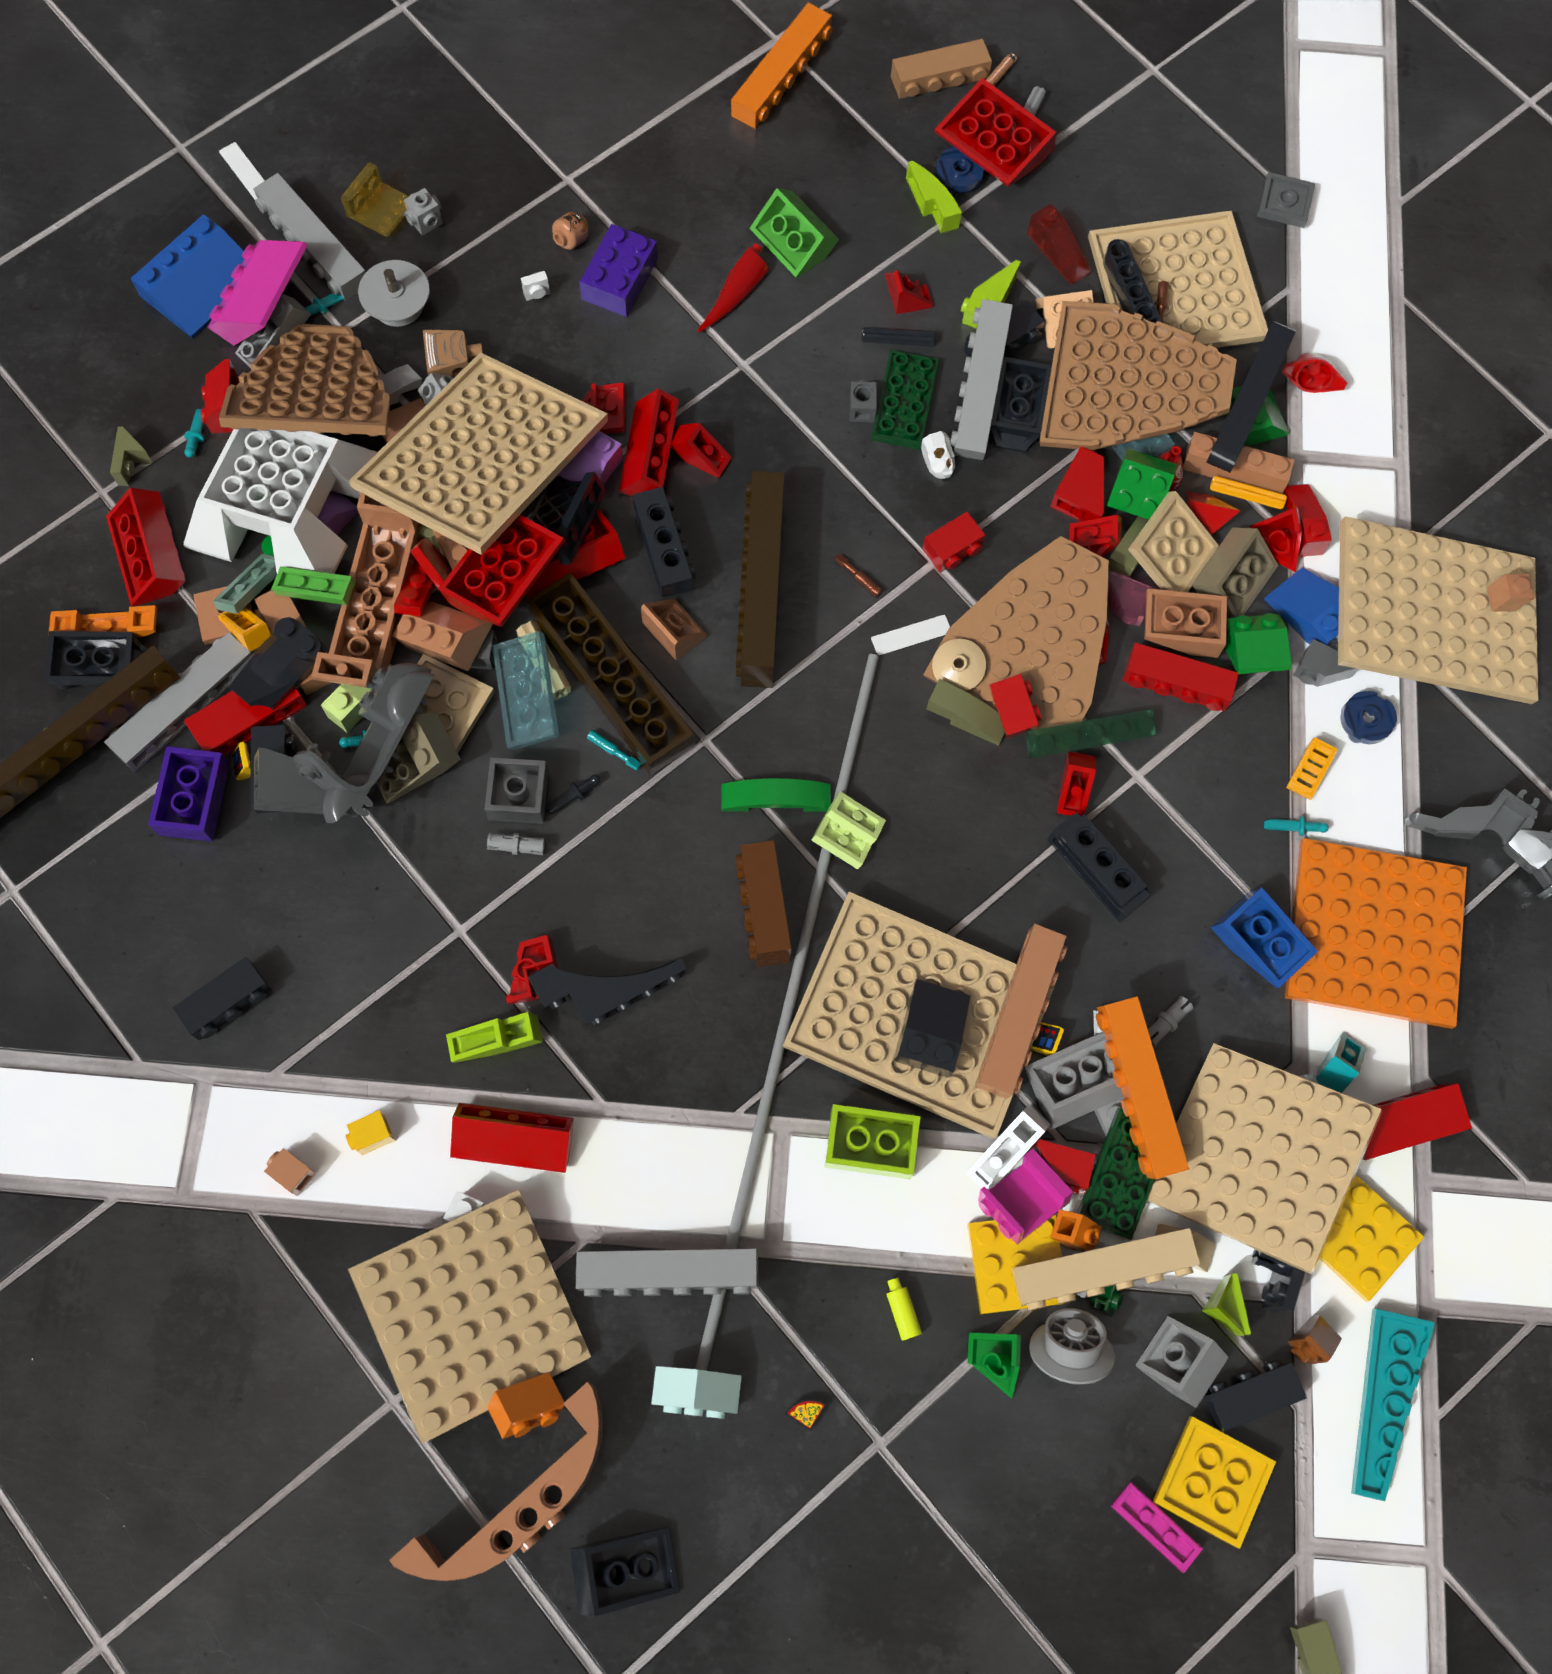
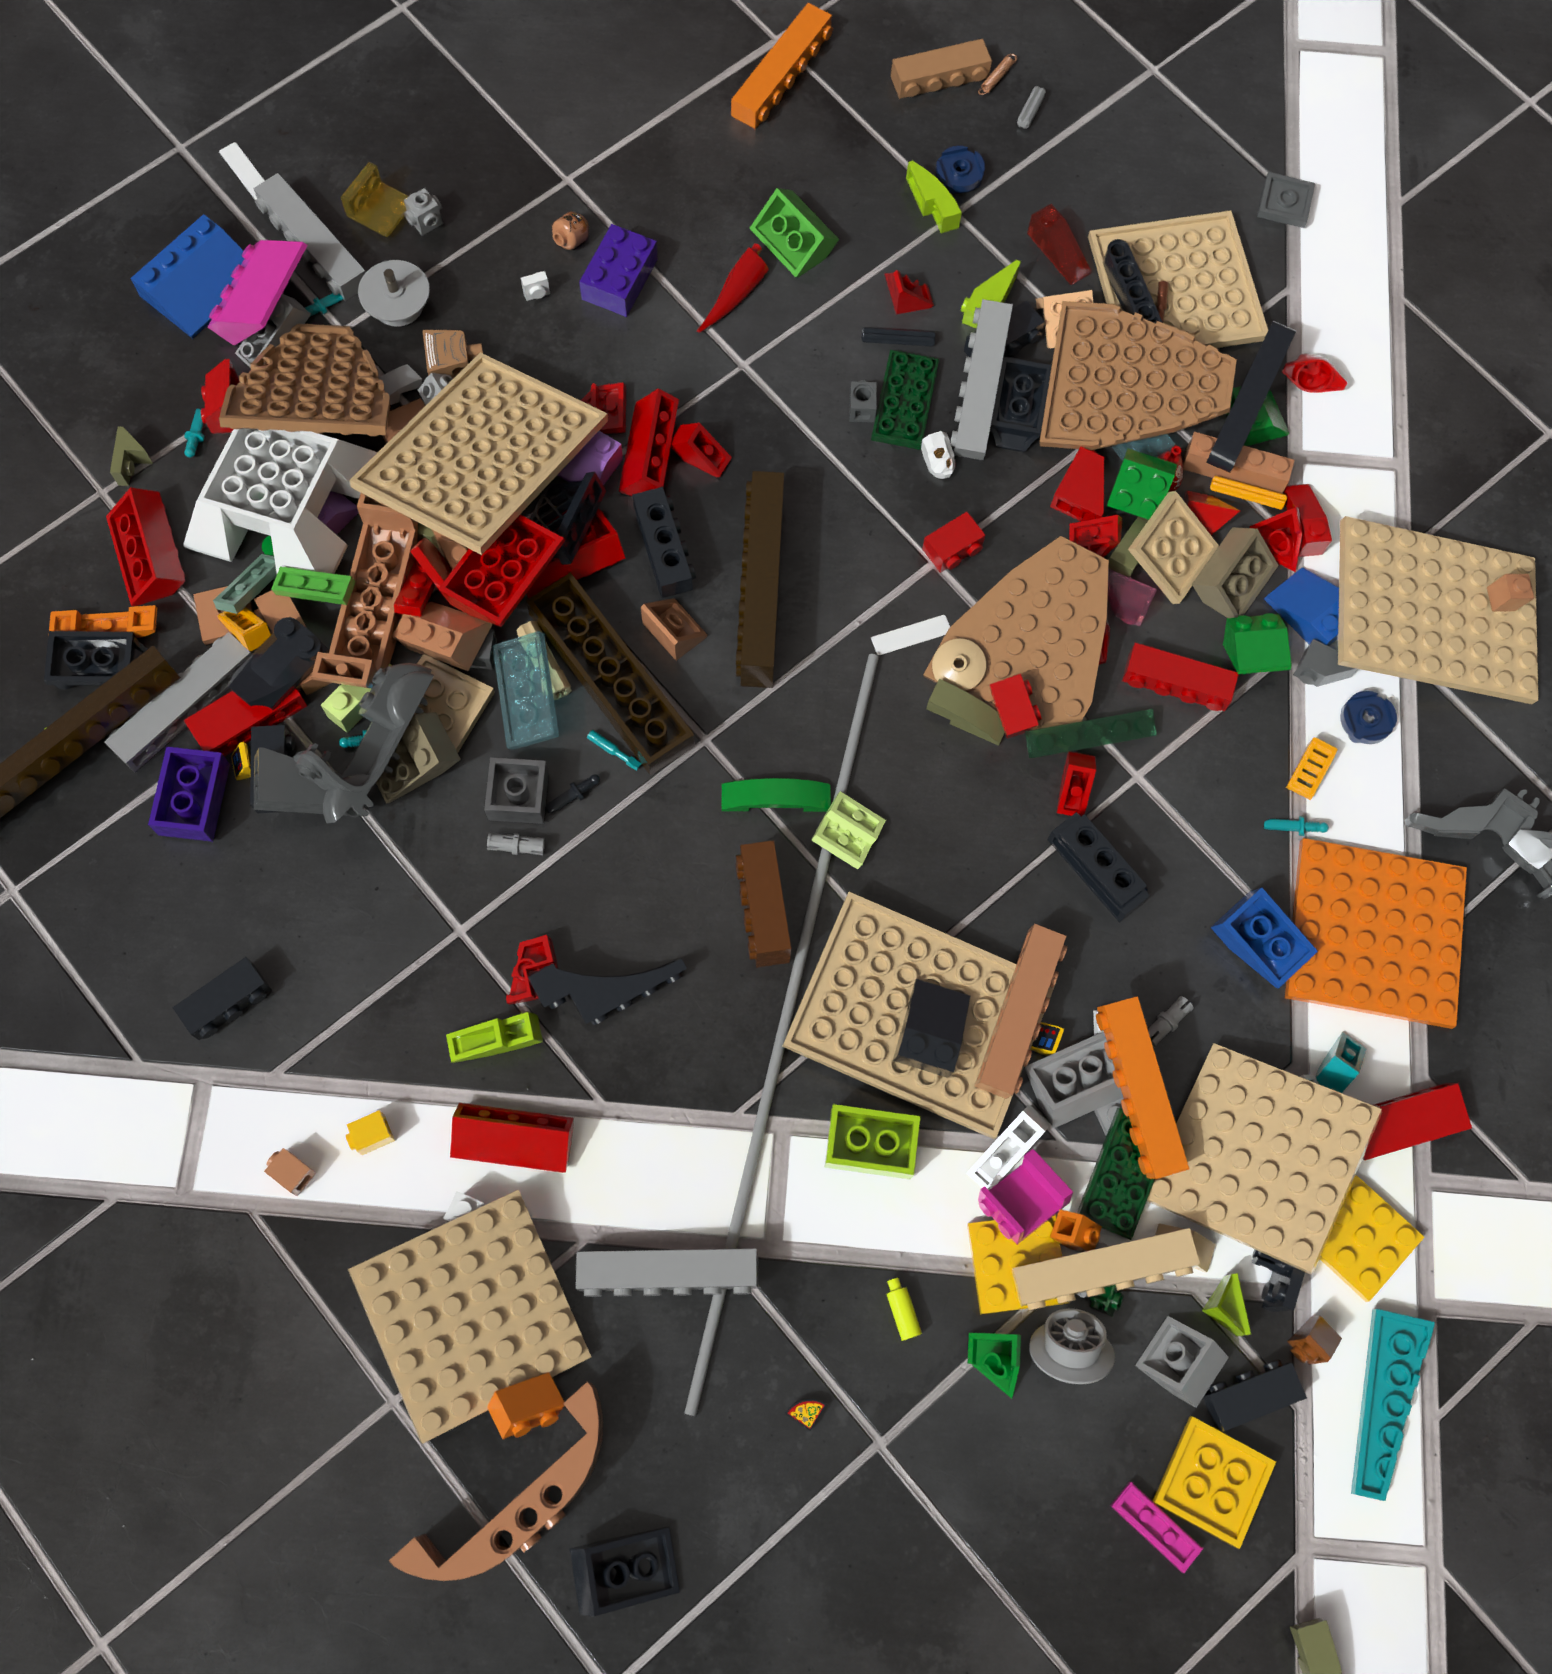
(696, 1391): light aqua brick -> none
(859, 576): copper piece -> none
(997, 133): red slope -> none
(1068, 1163): red slope -> none
(1186, 621): nougat slope -> none

